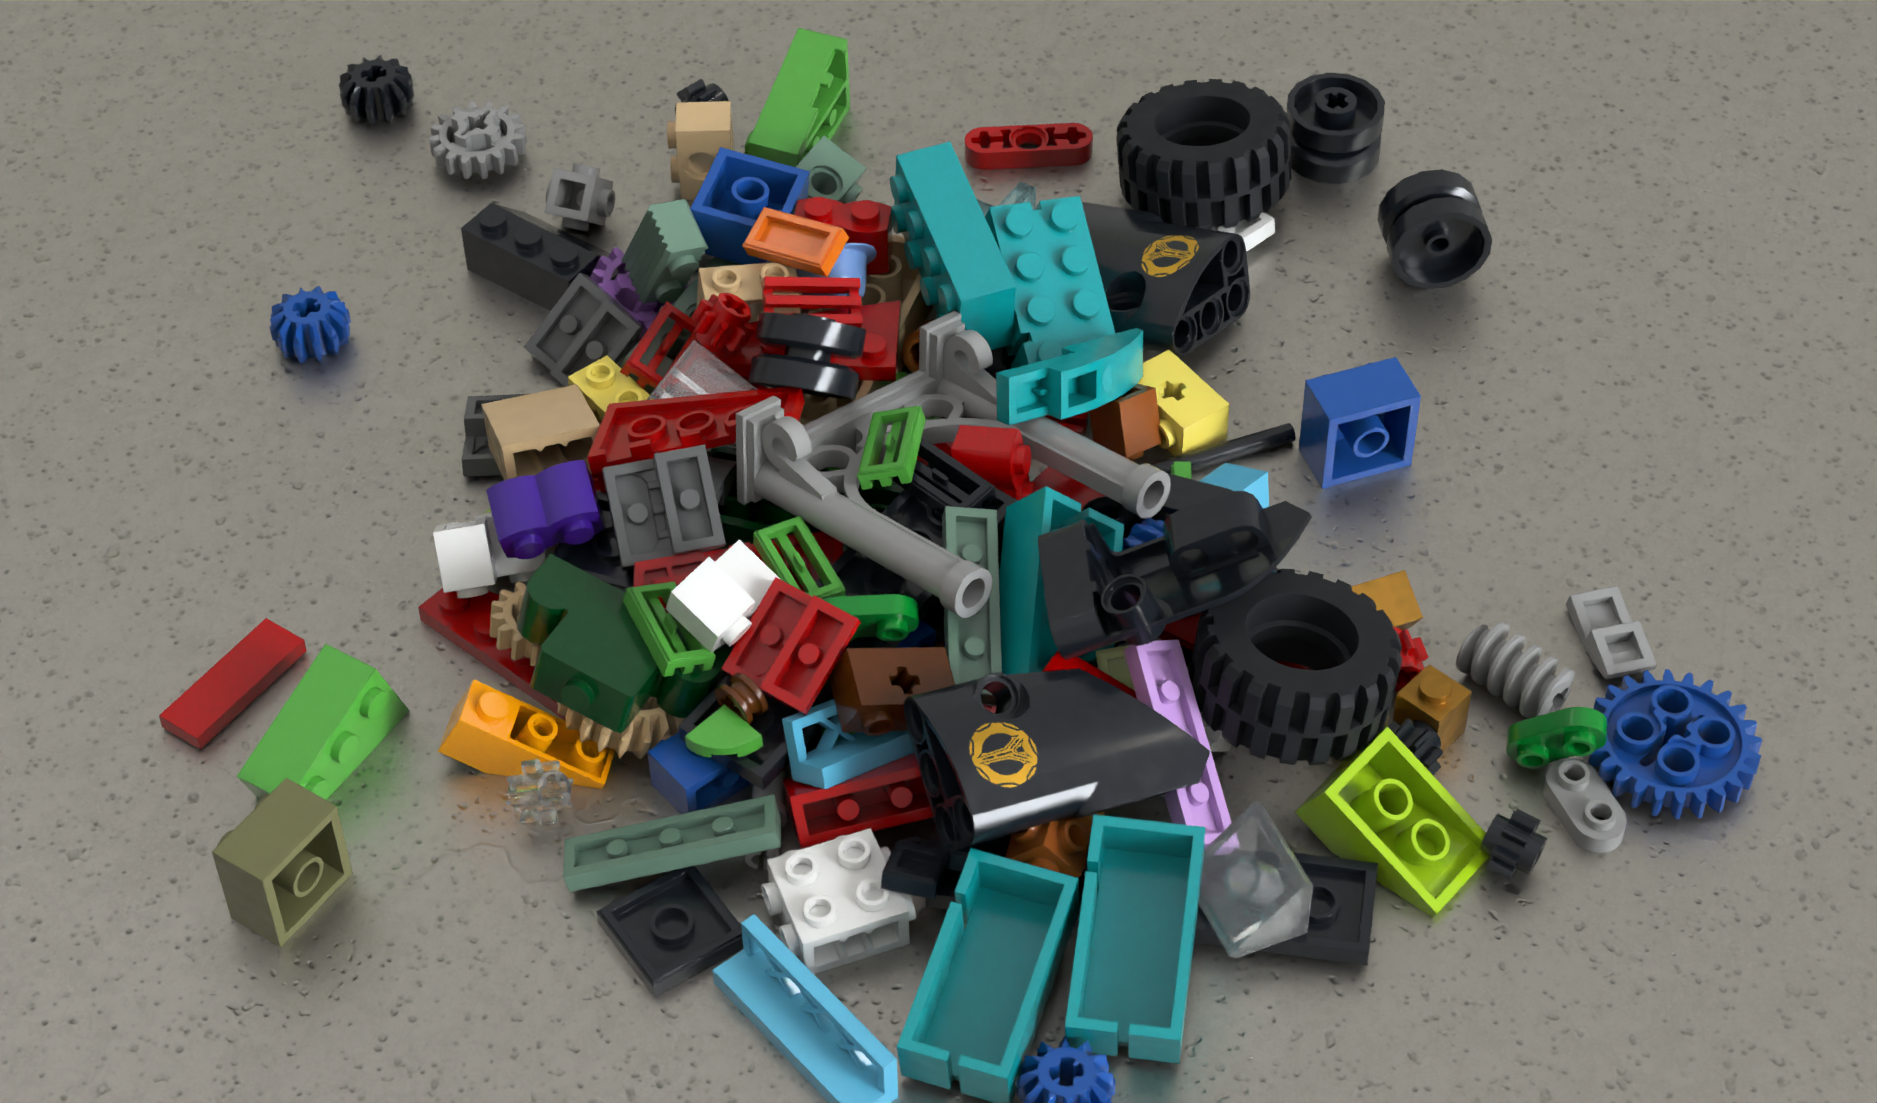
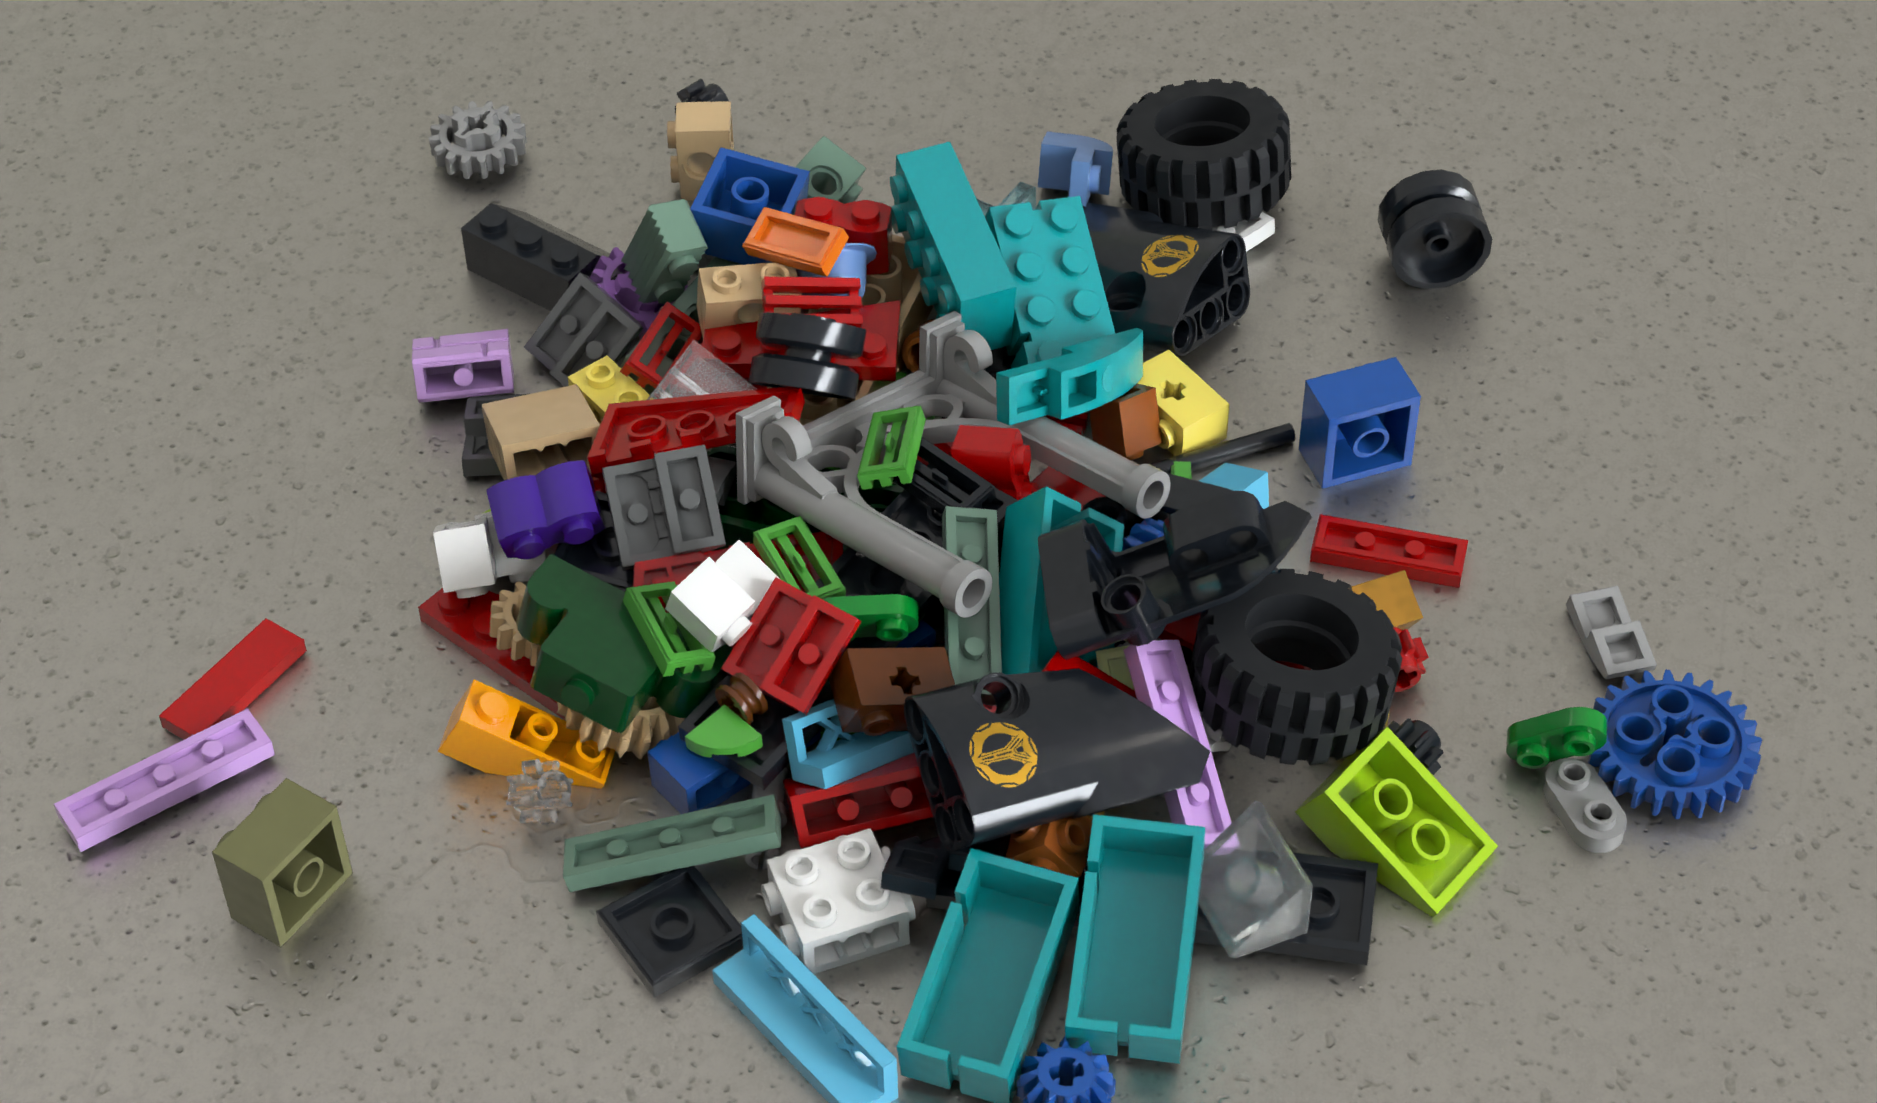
(164, 779): none -> lavender plate
(310, 324): blue gear -> none
(324, 727): bright green wedge -> none
(376, 90): black gear -> none
(462, 365): none -> lavender brick
(569, 188): light grey brick -> none
(723, 323): red gear -> none
(805, 99): bright green wedge -> none
(1070, 146): red beam -> none
(1075, 165): none -> medium blue brick
(1335, 127): black wheel -> none
(1389, 550): none -> red tile
(1436, 701): pearl gold brick -> none
(1513, 844): black gear -> none
(1514, 673): light grey piece -> none

